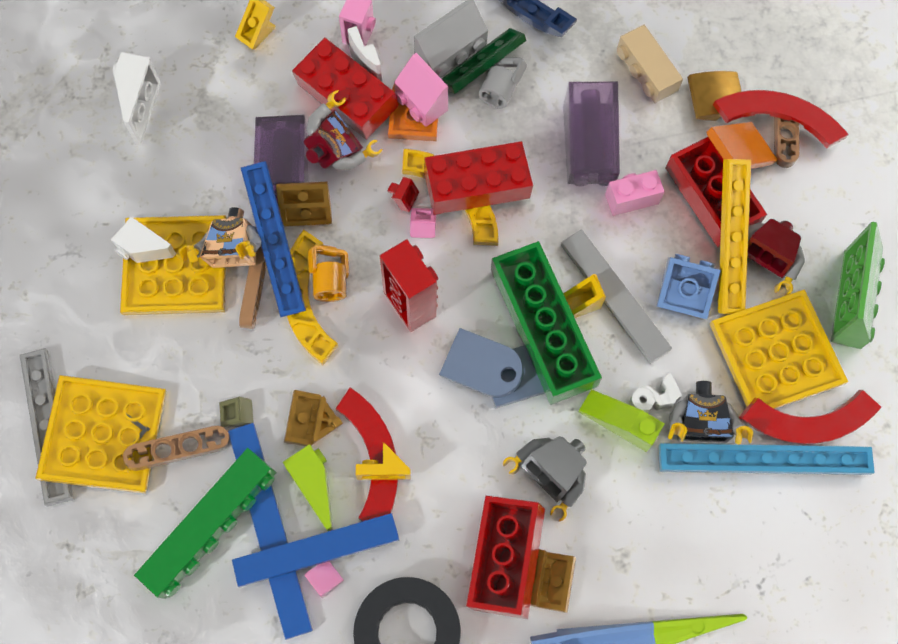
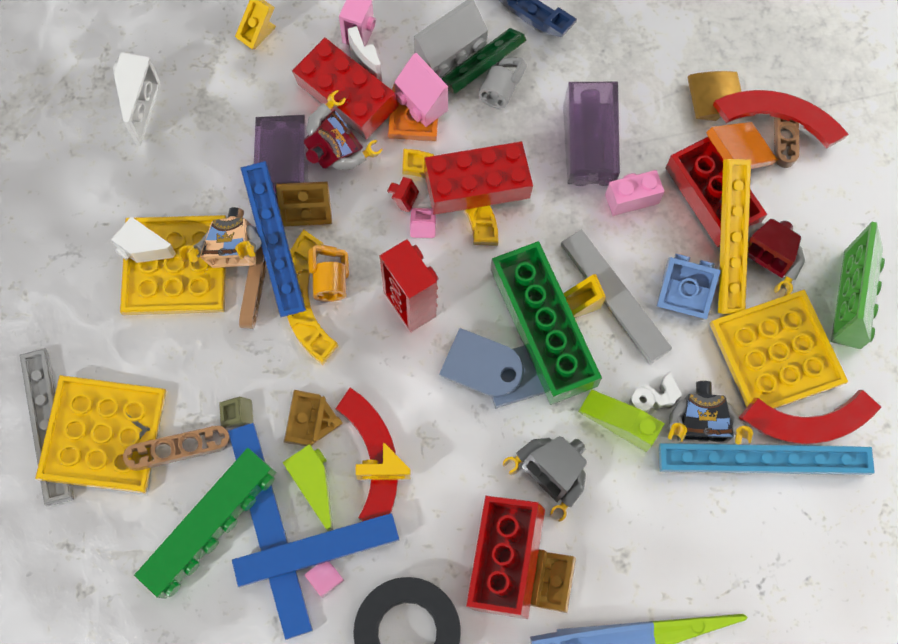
(649, 64): tan brick -> none

